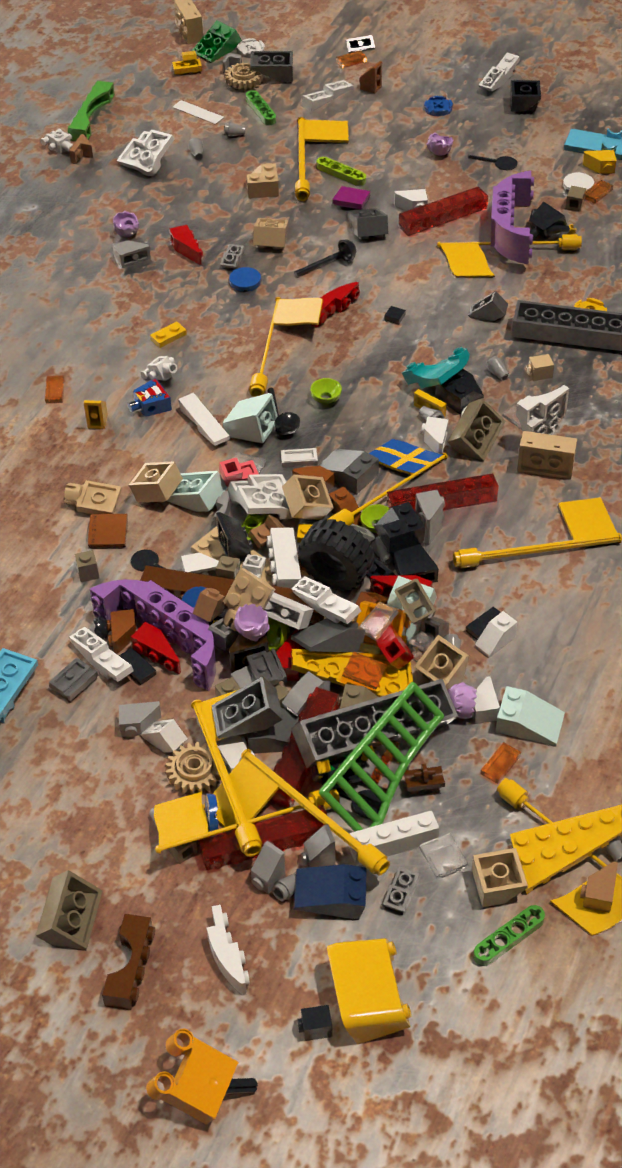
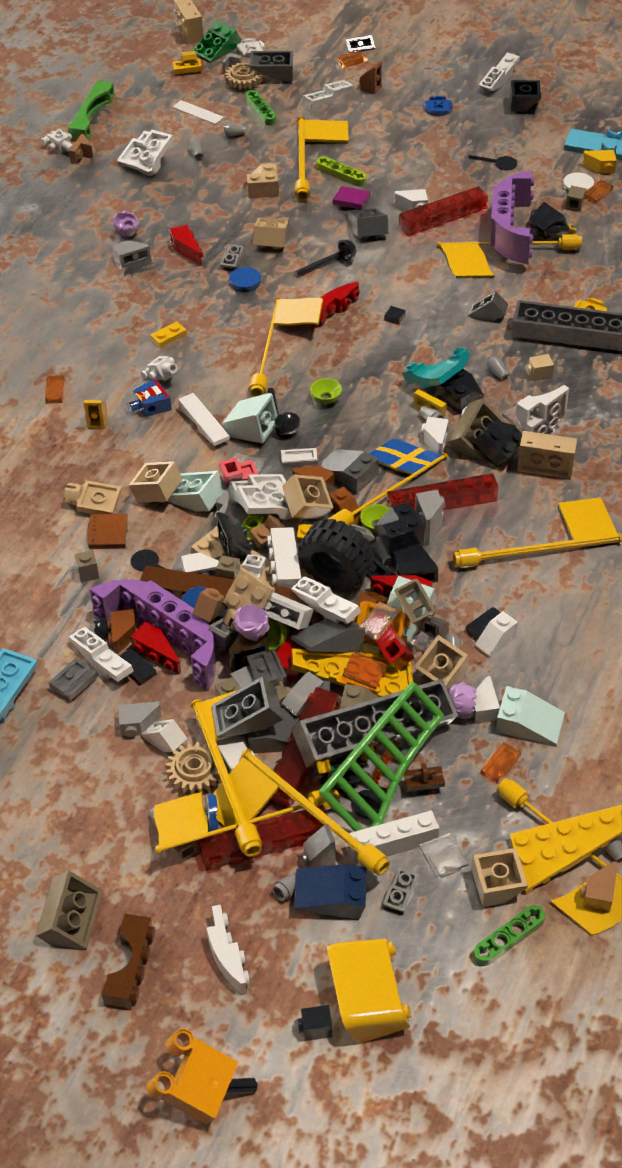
(268, 867): light grey slope -> none
(439, 144): lavender hair -> none
(498, 441): none -> black slope

